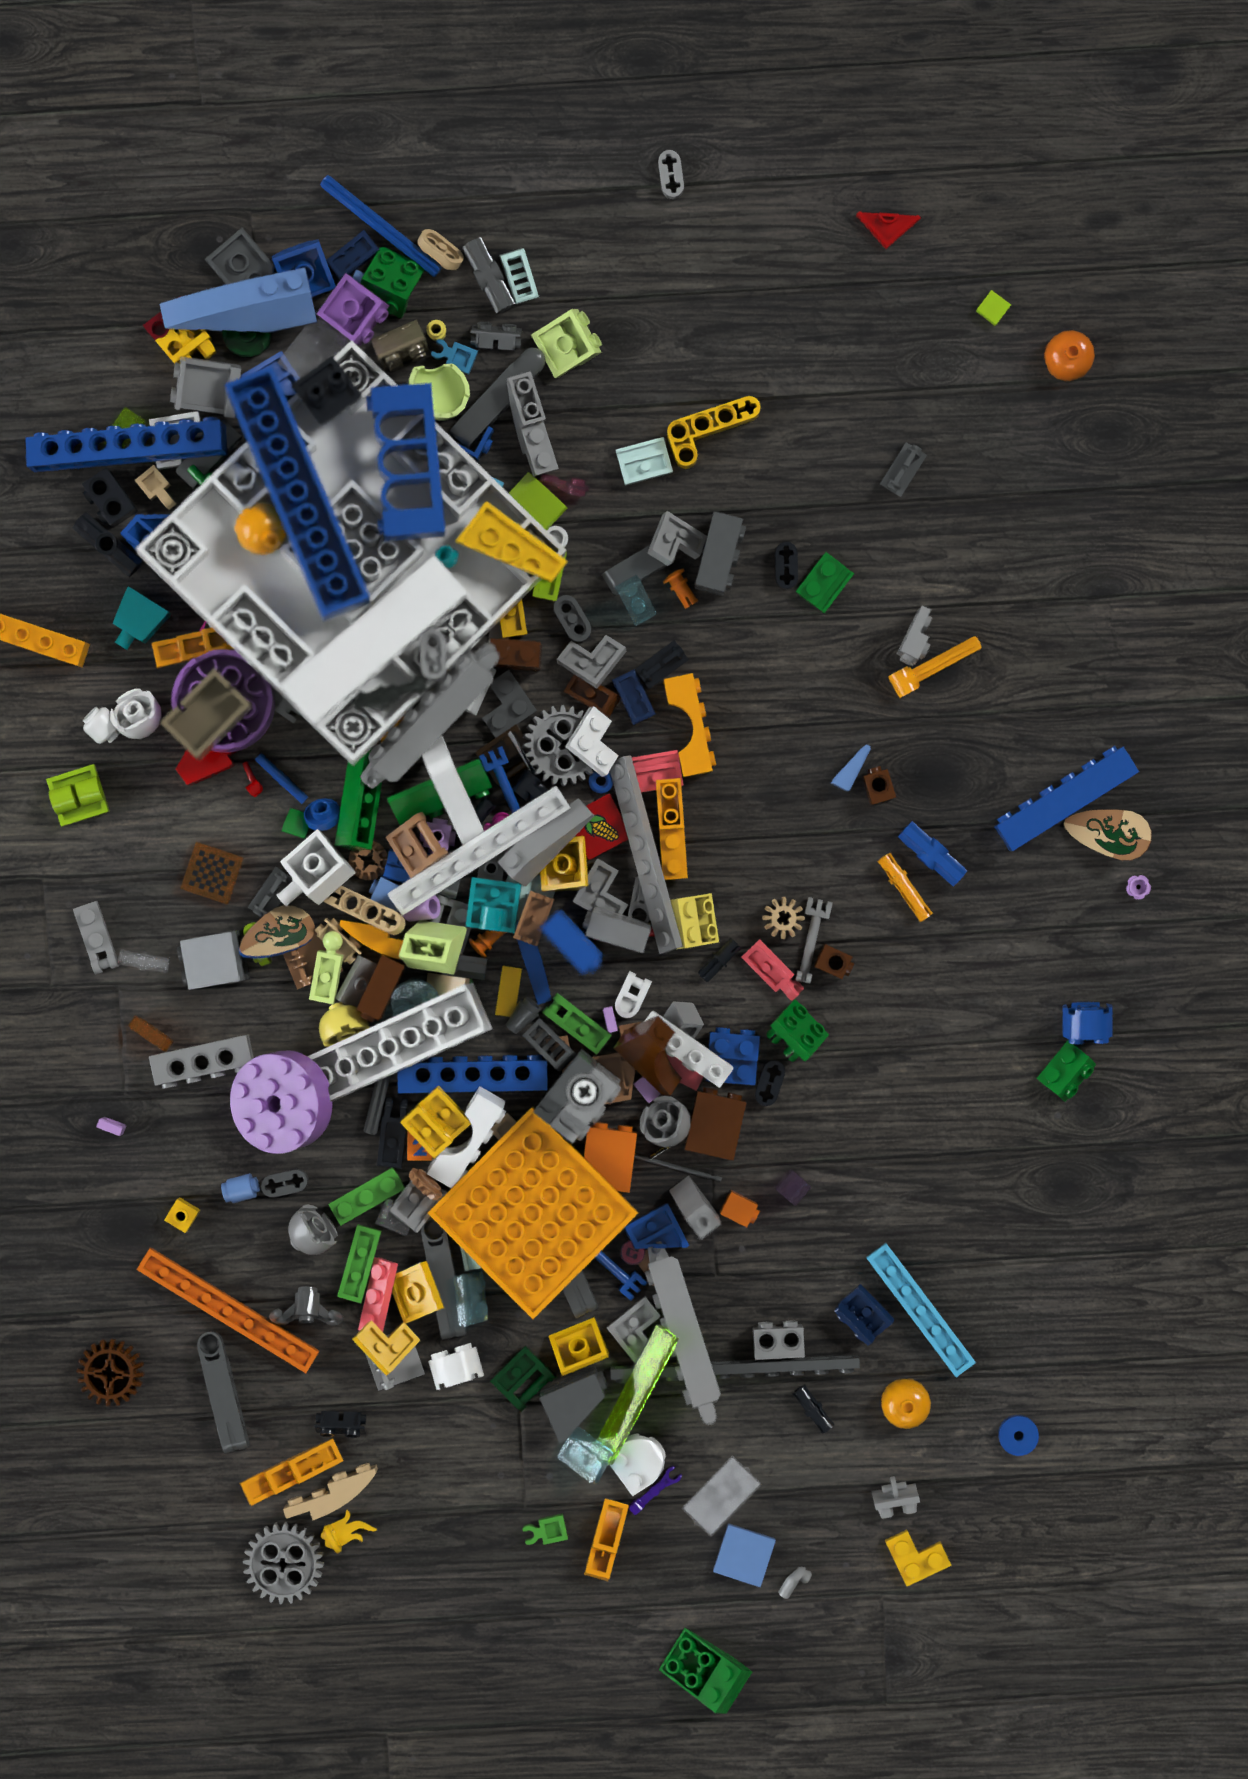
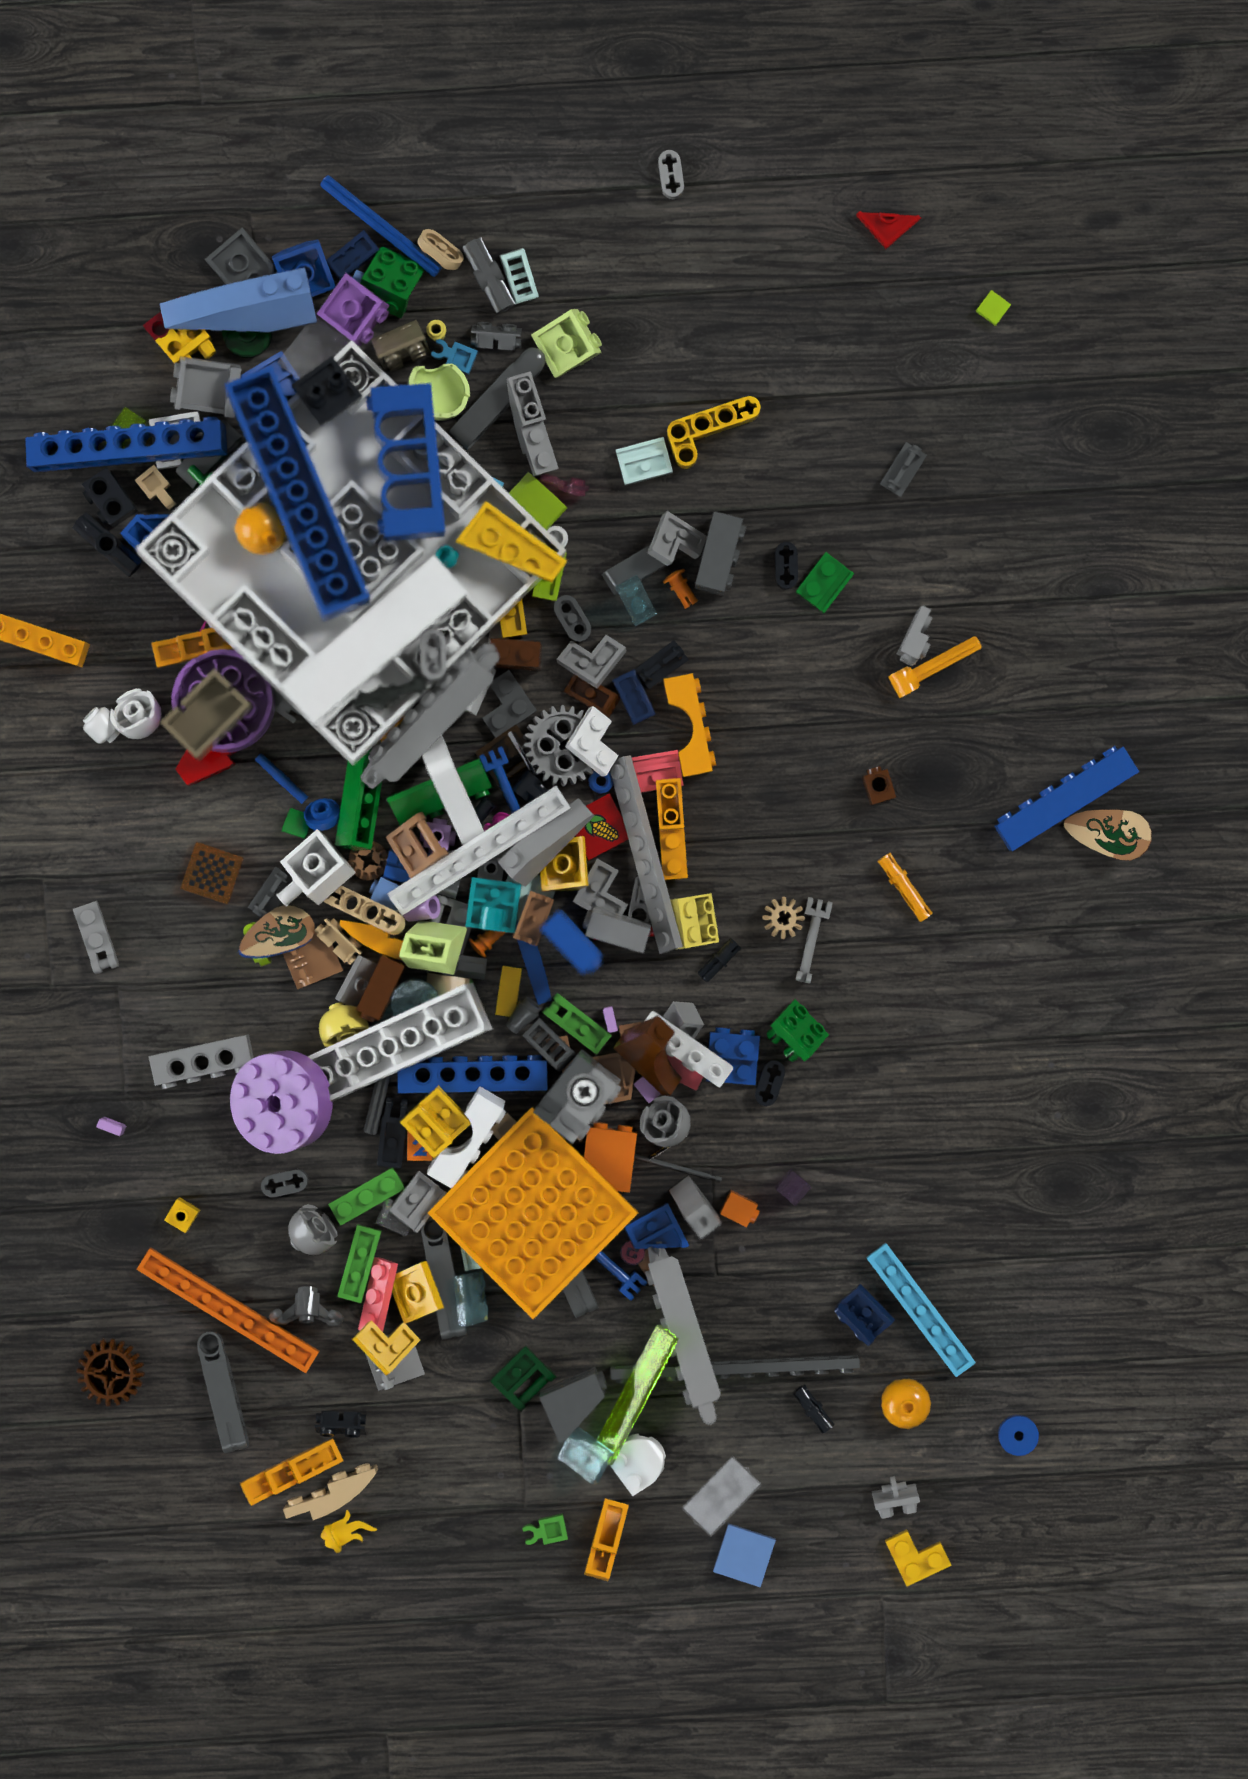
(77, 795): lime plate -> none
(138, 618): teal torso -> none
(144, 961): clear pin -> none
(150, 1033): clear orange beam -> none
(213, 960): slope -> none
(240, 1188): medium blue brick -> none
(254, 787): red hand -> none
(283, 1585): light grey gear -> none
(327, 970): yellowish green plate -> none
(425, 1183): medium nougat gear -> none
(455, 1367): white brick -> none
(483, 447): blue bracket -> none
(578, 1346): yellow slope -> none
(628, 1004): white plate -> none
(629, 1327): light grey plate -> none
(638, 1504): dark purple piece -> none
(705, 1671): green slope -> none
(715, 1123): reddish brown brick -> none
(772, 970): coral plate -> none
(778, 1348): light grey brick -> none
(792, 1580): light grey arm -> none
(823, 962): reddish brown brick -> none
(848, 774): medium blue slope -> none
(932, 853): blue piece -> none
(1067, 1071): green bracket -> none
(1069, 355): orange cylinder -> none
(1087, 1022): blue brick -> none
(1138, 893): lavender plate -> none

